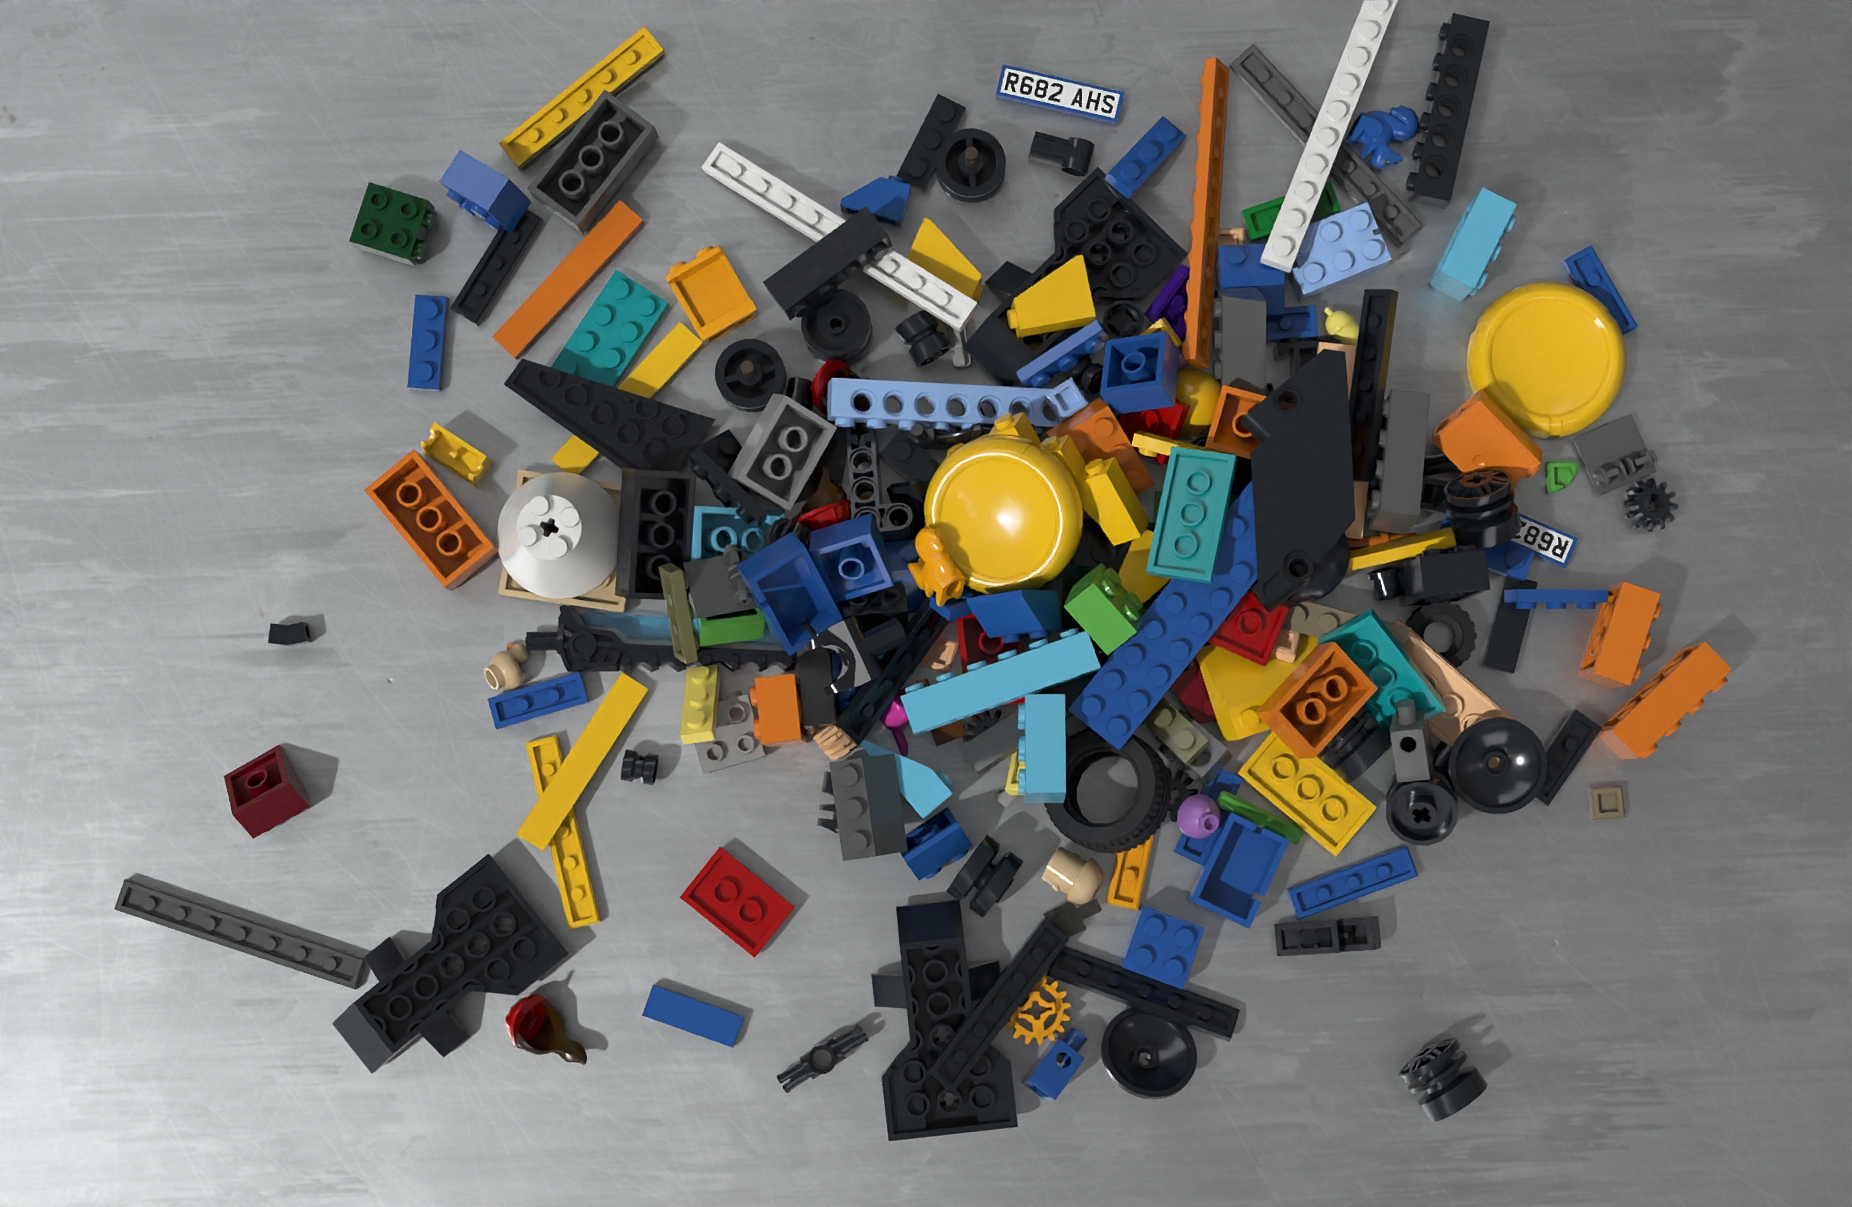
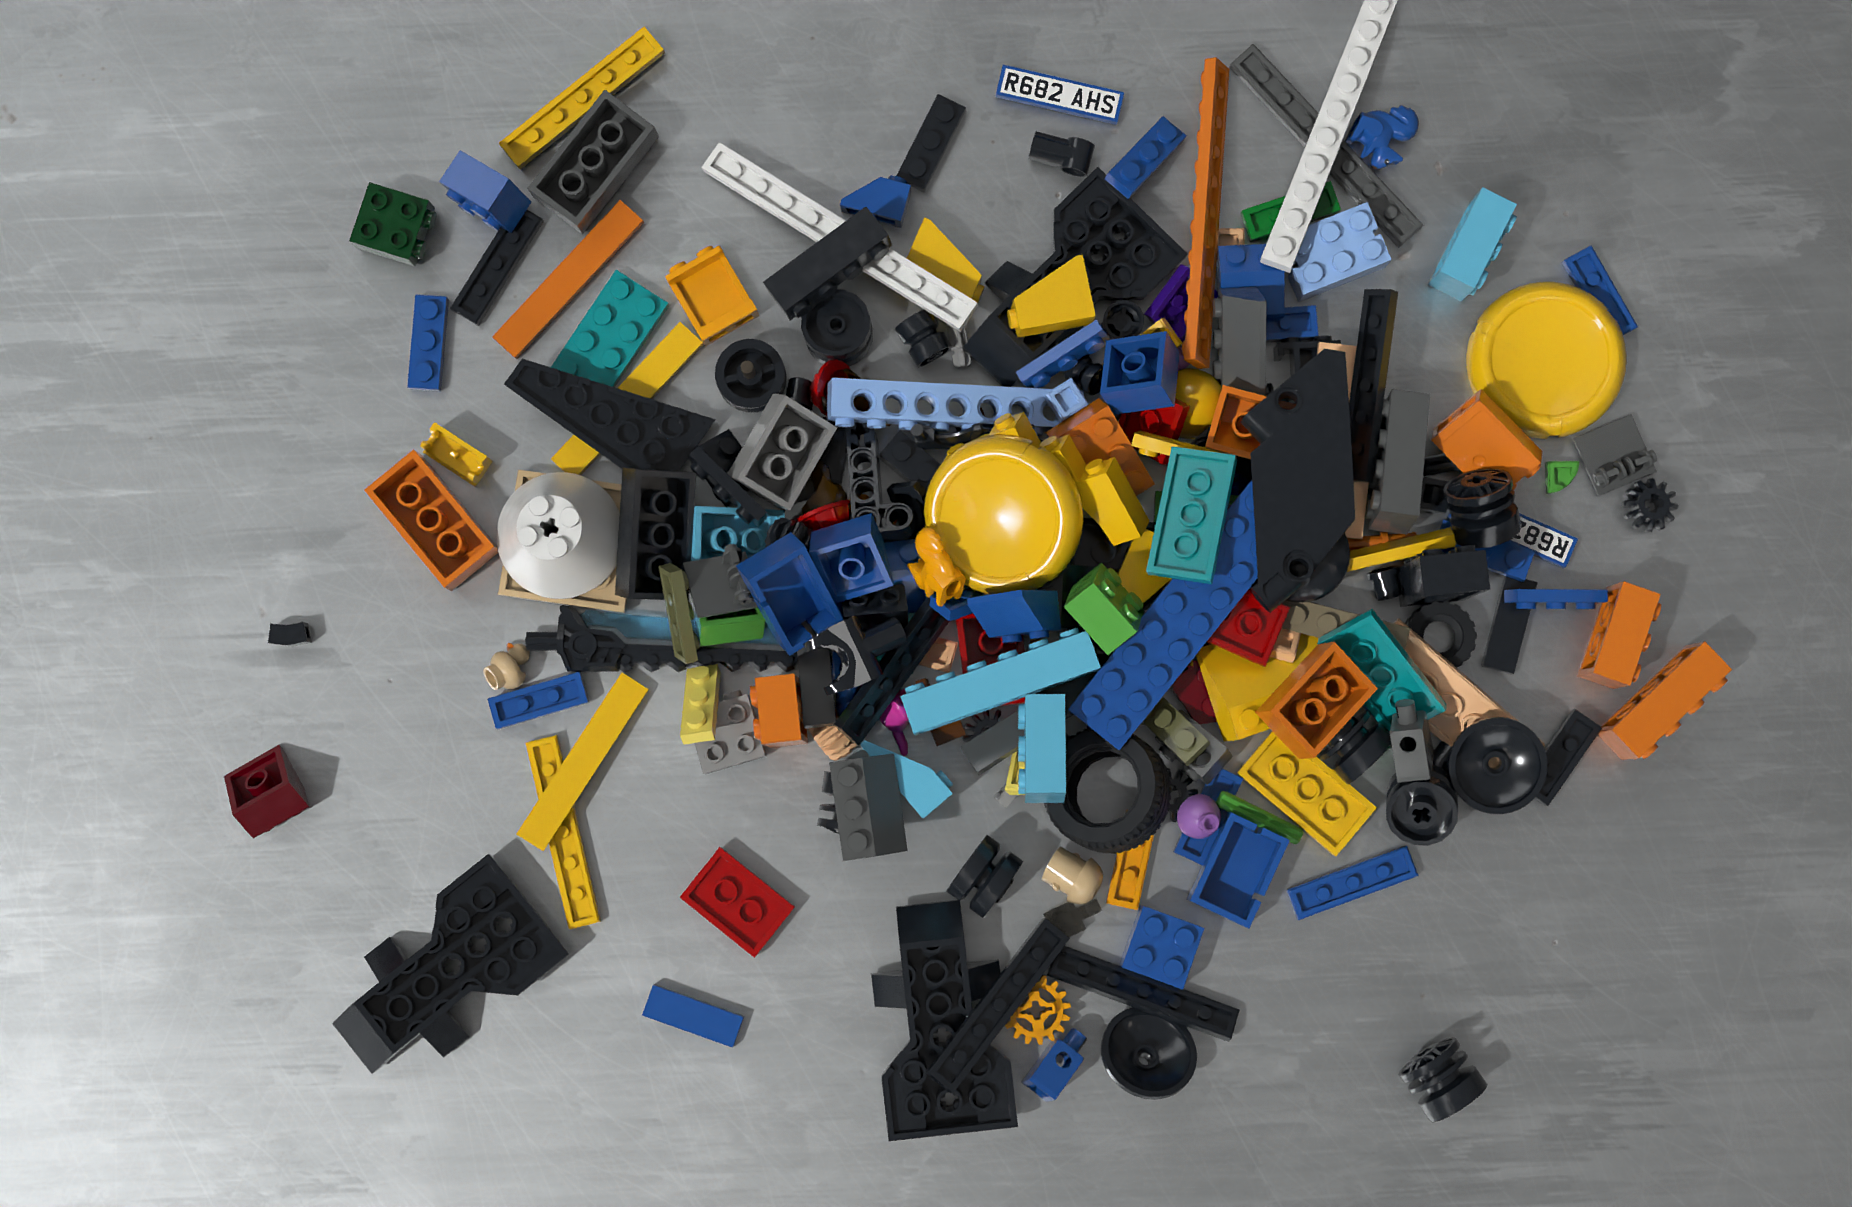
(241, 933): dark grey tile -> none
(539, 1029): piece -> none
(639, 767): black wheel -> none
(807, 1066): black pin -> none
(935, 845): blue slope -> none
(970, 166): black wheel -> none
(1328, 936): black slope -> none
(1342, 326): light yellow piece -> none
(1470, 35): black brick -> none
(1606, 802): dark tan tile -> none

